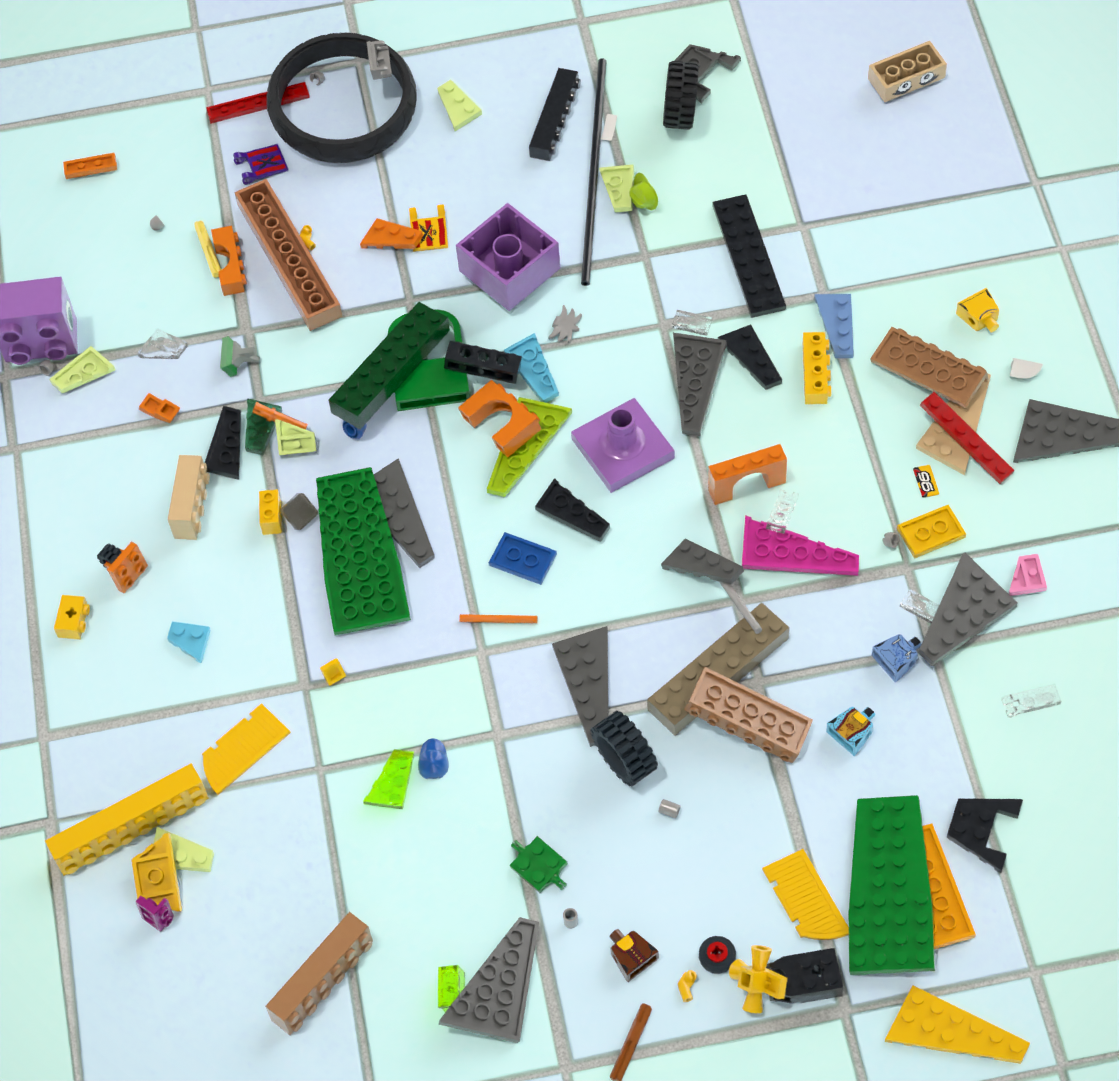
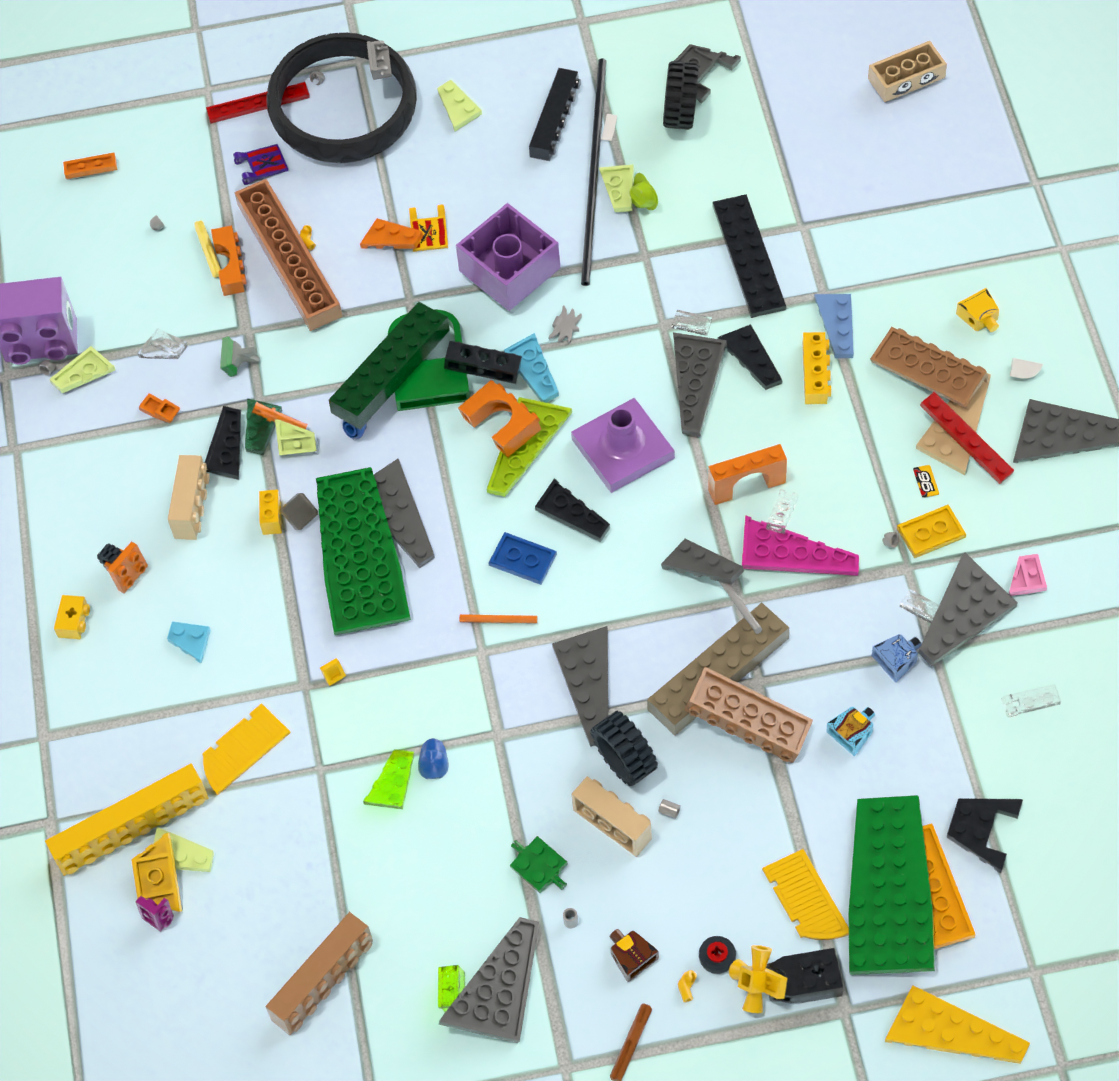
(612, 816): none -> tan brick

